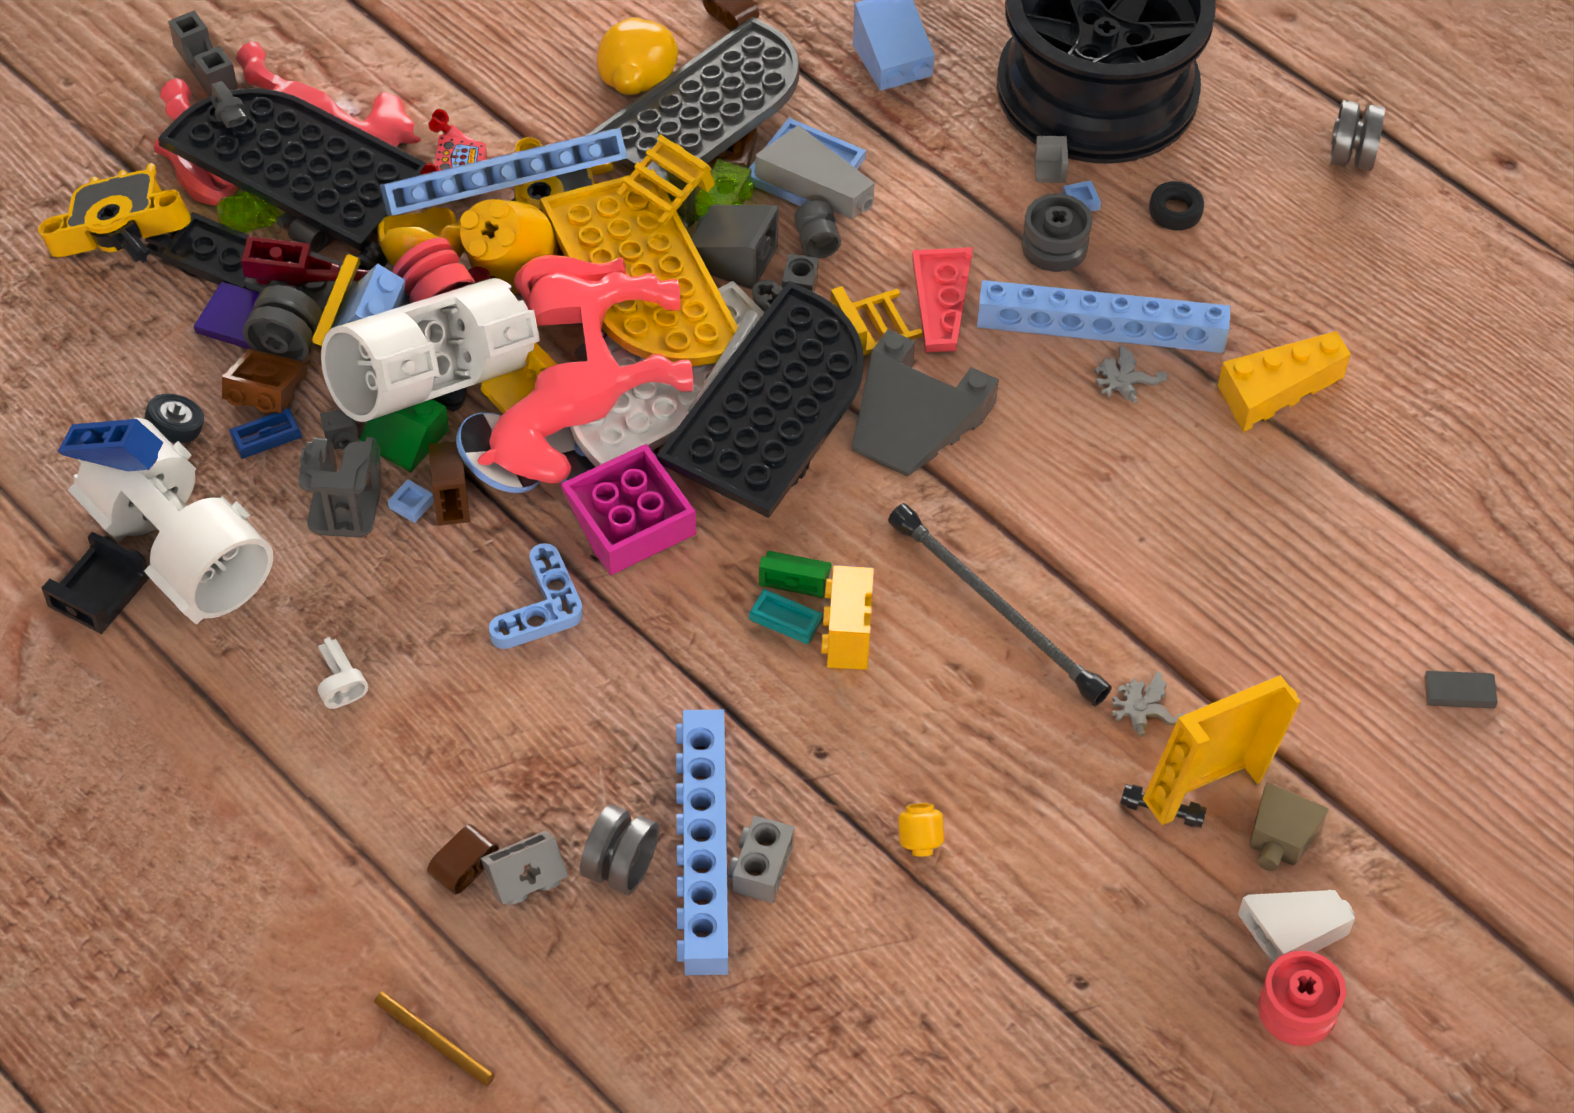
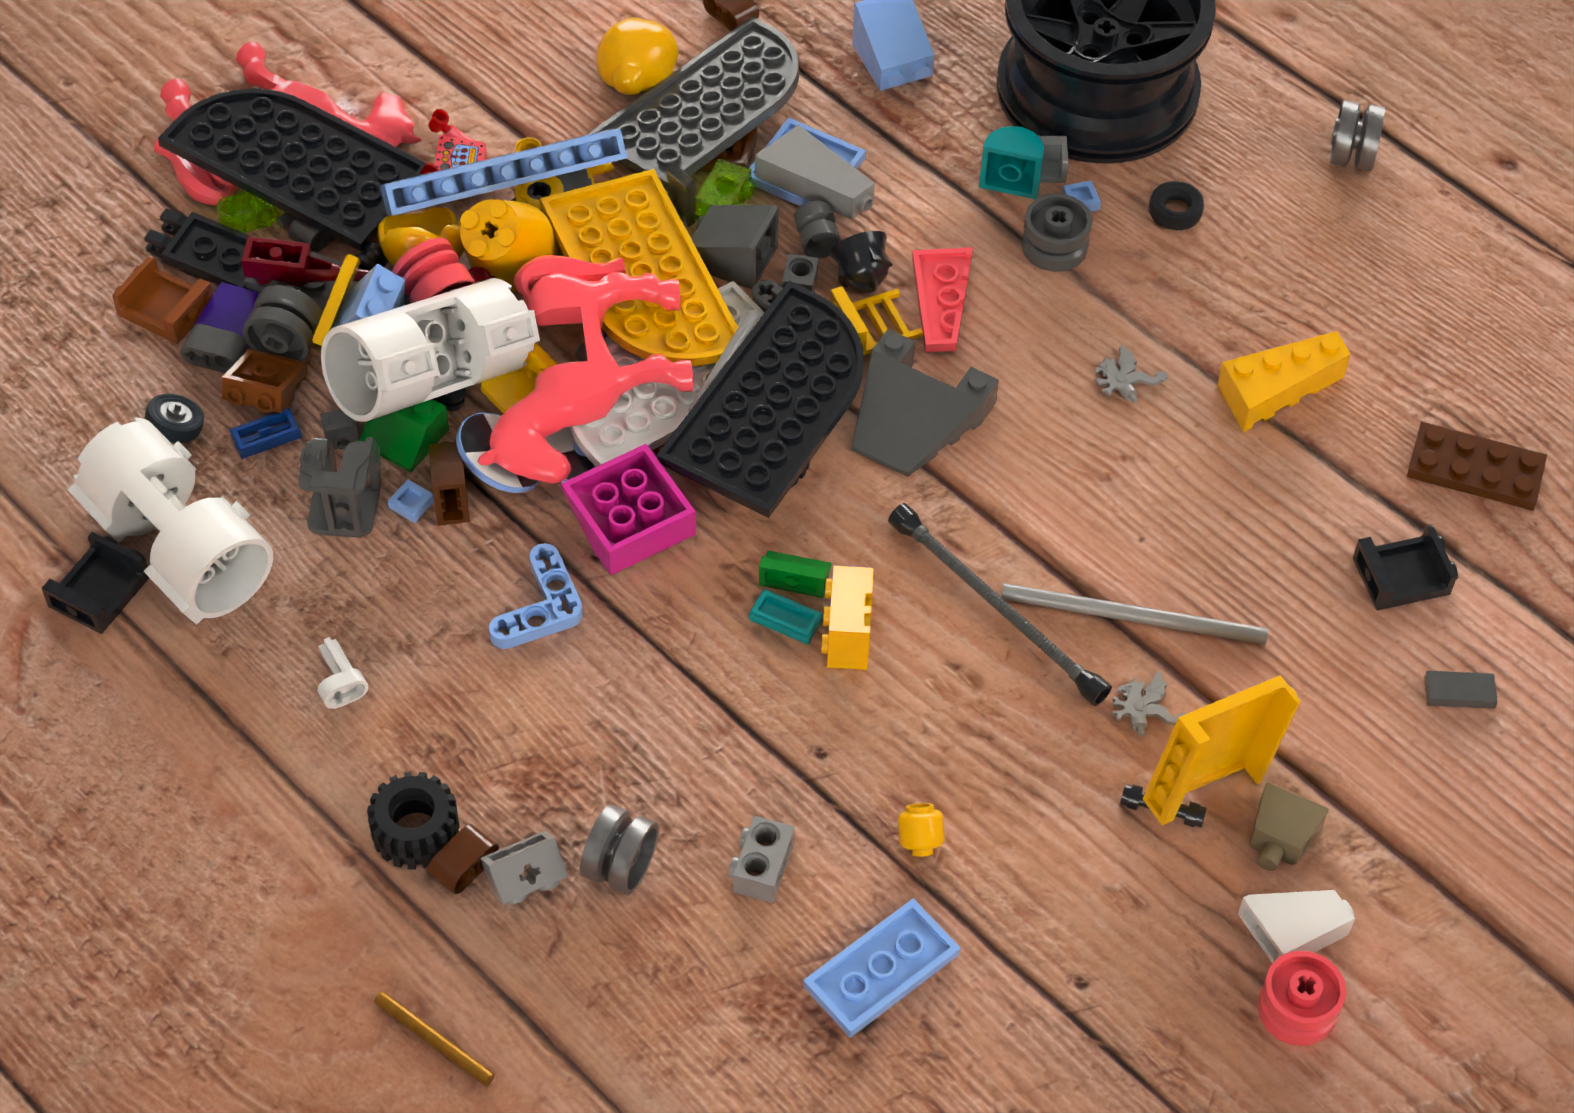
(113, 444): blue slope -> none
(115, 216): yellow piece -> none
(161, 301): none -> dark orange panel
(195, 47): dark grey arch -> none
(213, 348): none -> dark grey beam
(228, 108): dark grey piece -> none
(410, 796): none -> black tyre
(679, 163): yellow plate -> none
(709, 953): light blue brick -> none
(862, 260): none -> black helmet
(881, 967): none -> light blue plate
(1012, 162): none -> teal brick
(1103, 316): light blue brick -> none
(1135, 614): none -> light grey piece
(1405, 569): none -> black panel
(1477, 466): none -> reddish brown plate

